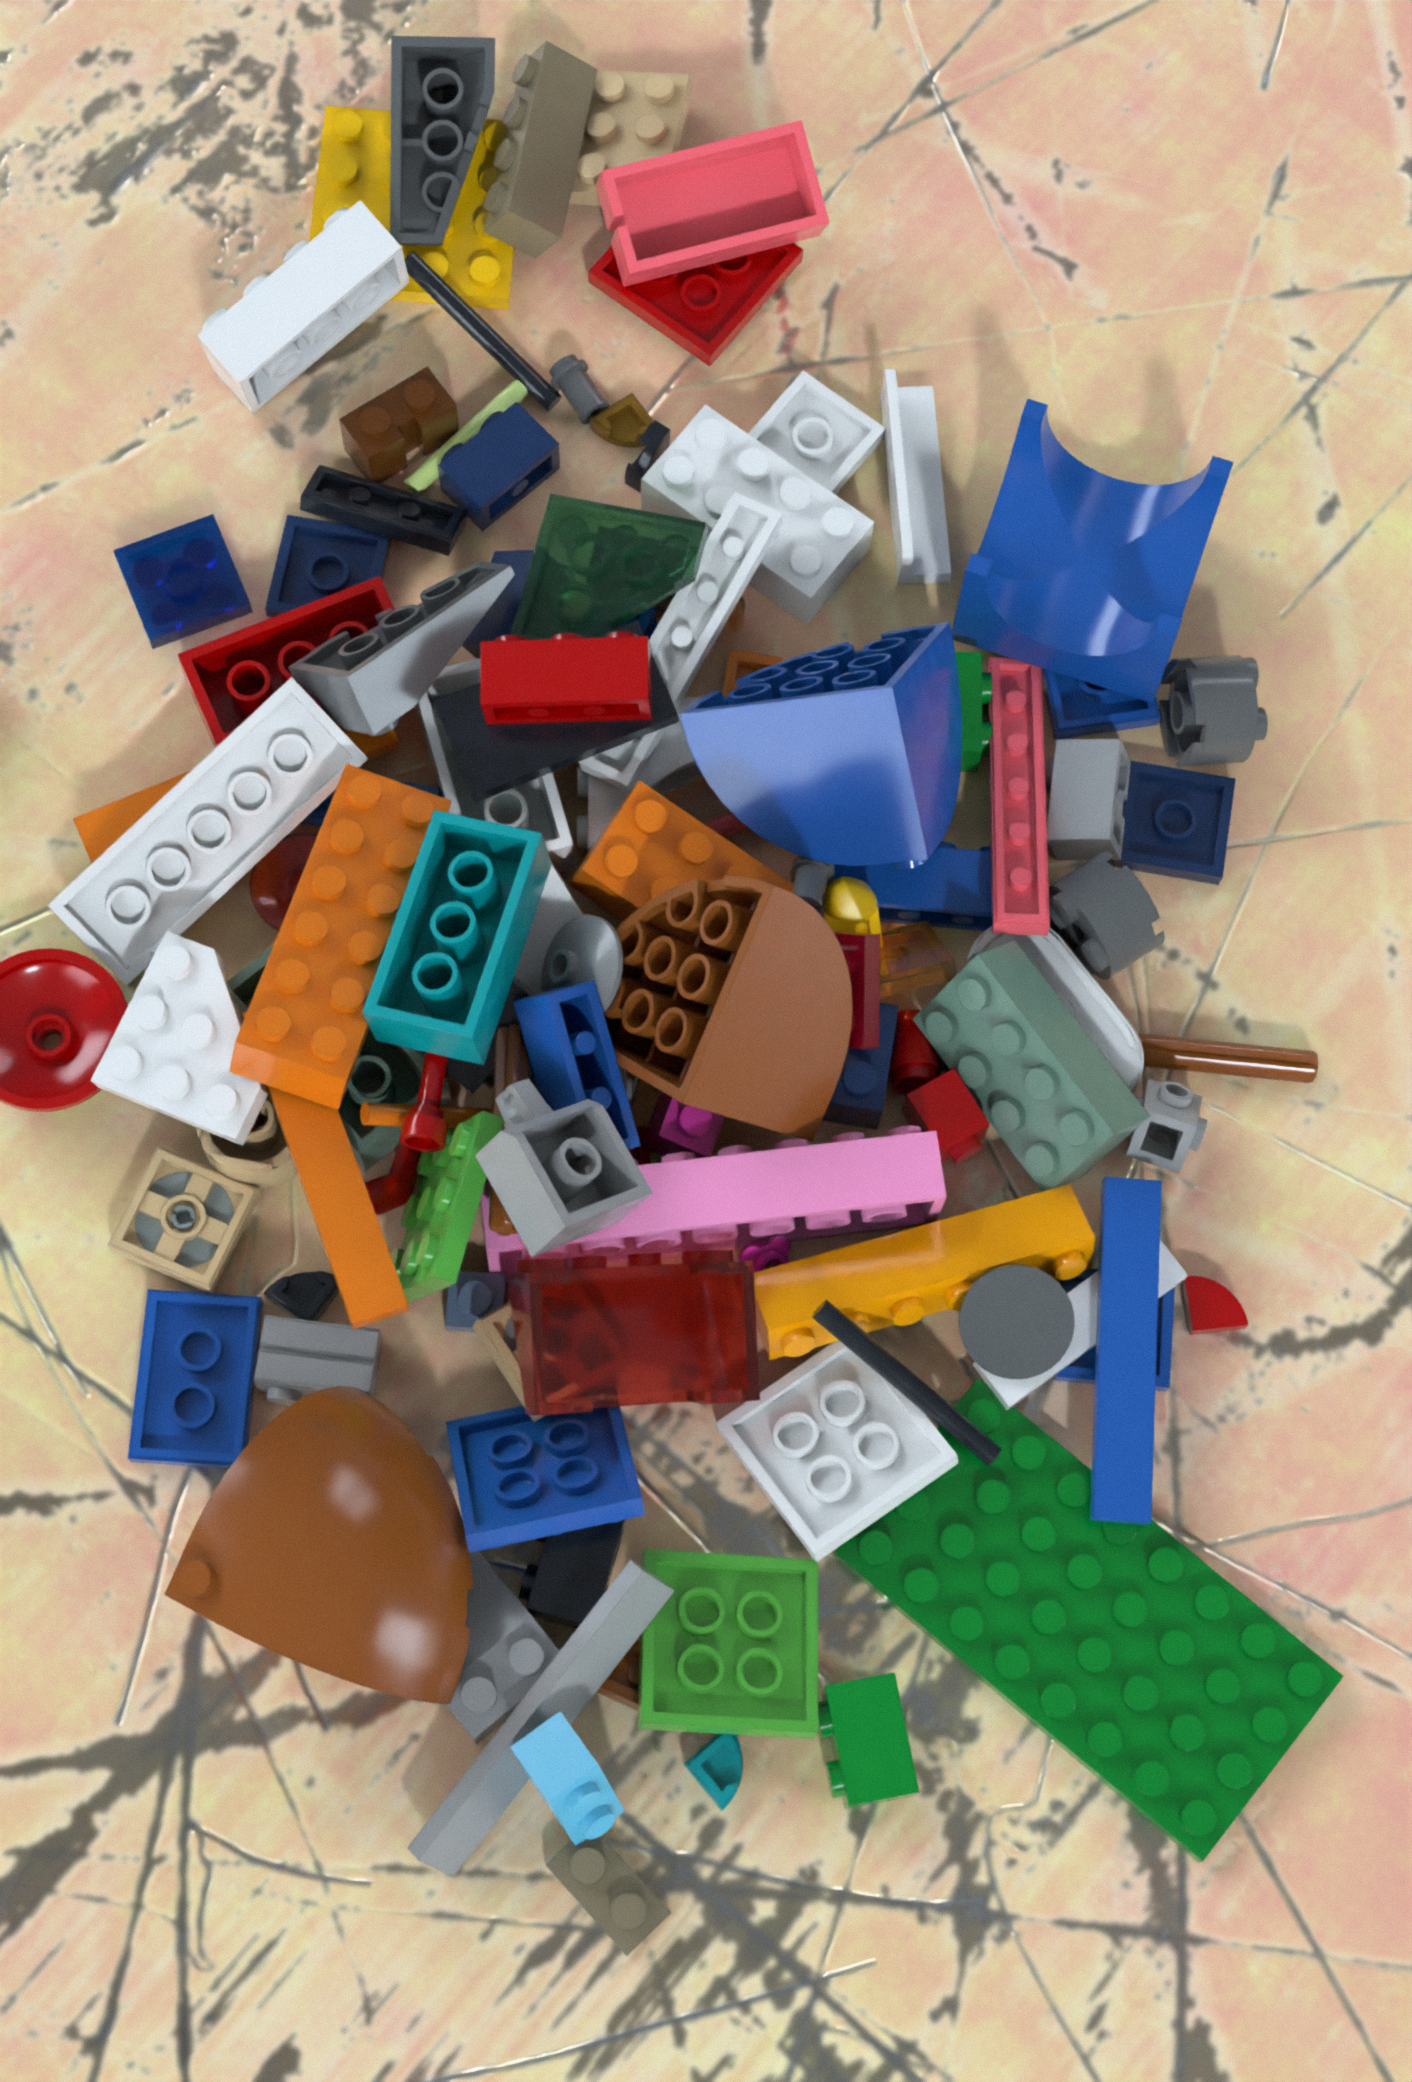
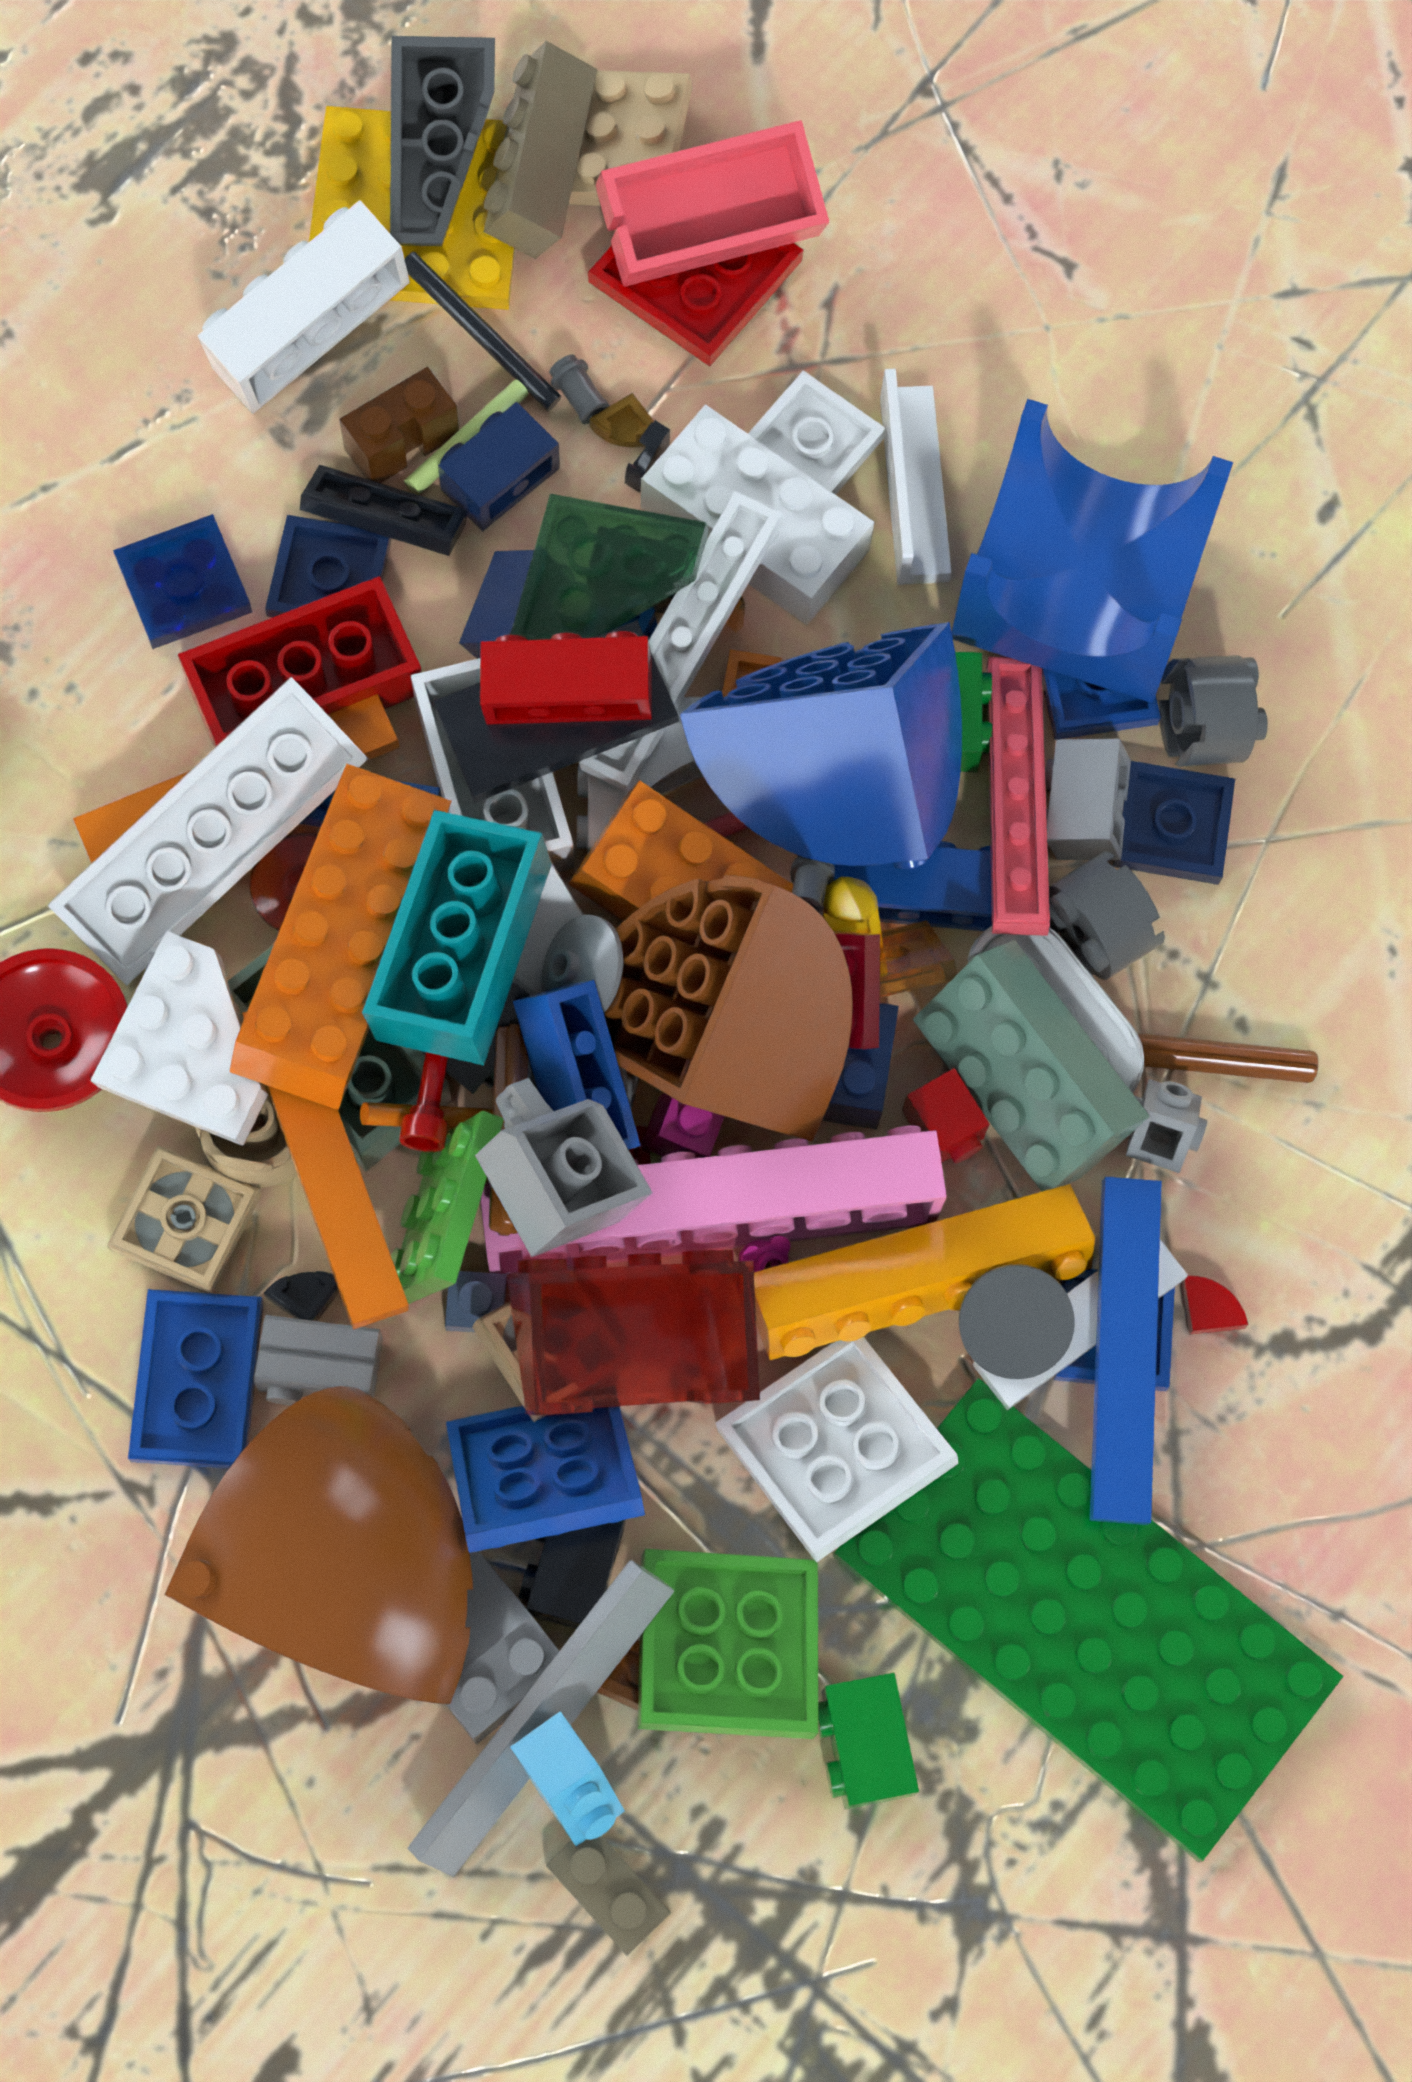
(388, 669): dark grey wedge -> none
(396, 1187): red arm -> none
(718, 1768): teal tile -> none
(906, 1382): black bar -> none
(912, 1056): red cone -> none

